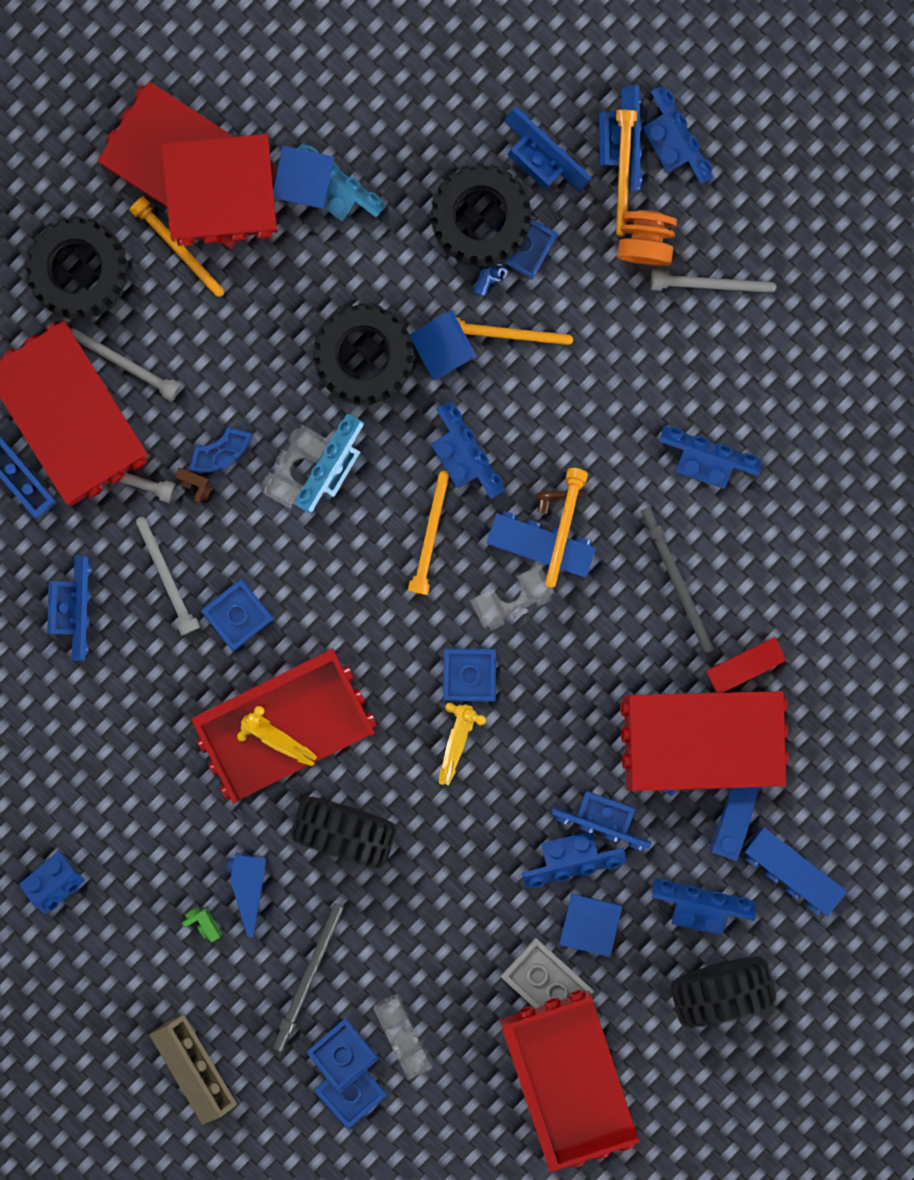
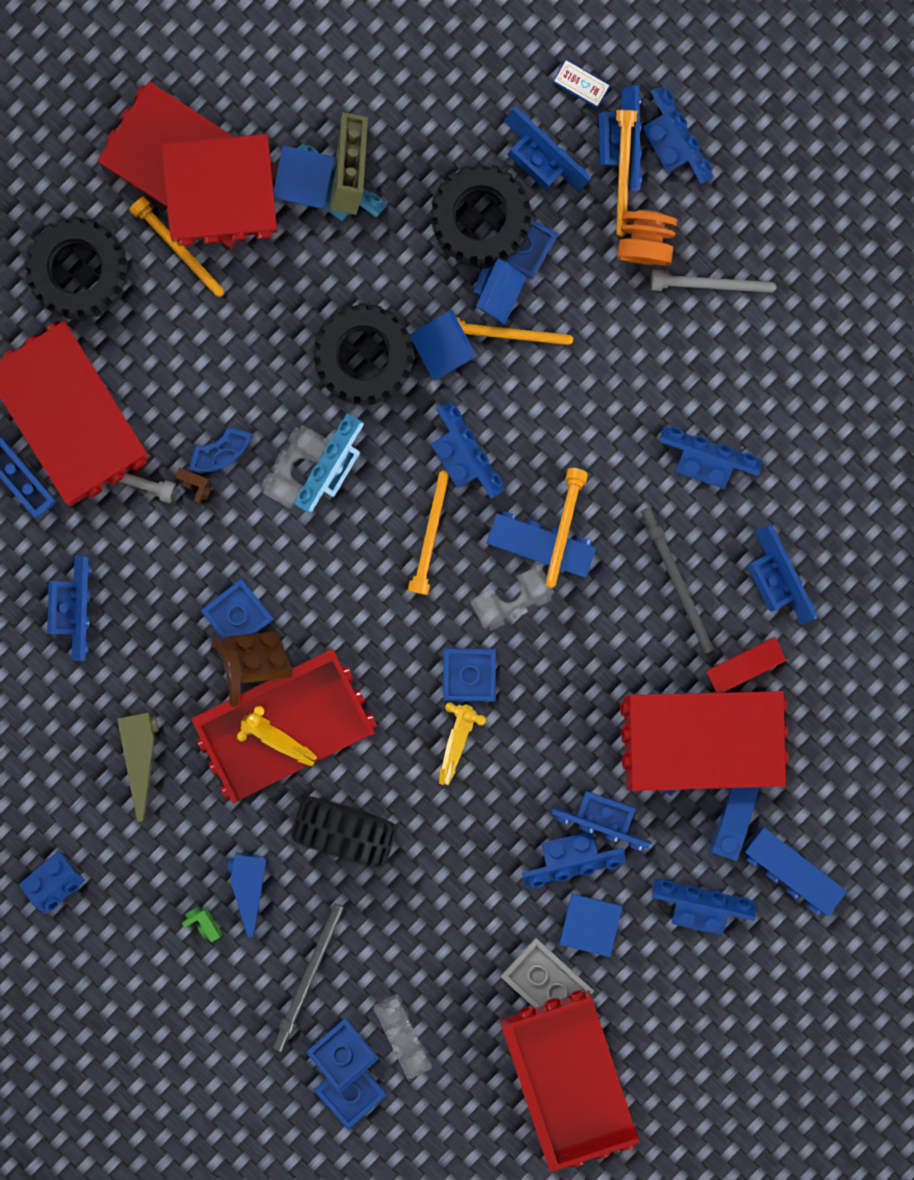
(138, 745): none -> olive slope
(168, 388): light grey piece -> none
(186, 622): light grey piece -> none
(193, 1069): dark tan brick -> none
(251, 660): none -> reddish brown piece
(349, 164): none -> olive slope
(501, 291): none -> blue tile
(555, 496): reddish brown bar -> none
(581, 84): none -> white tile
(723, 992): black tyre -> none
(778, 579): none -> blue bracket

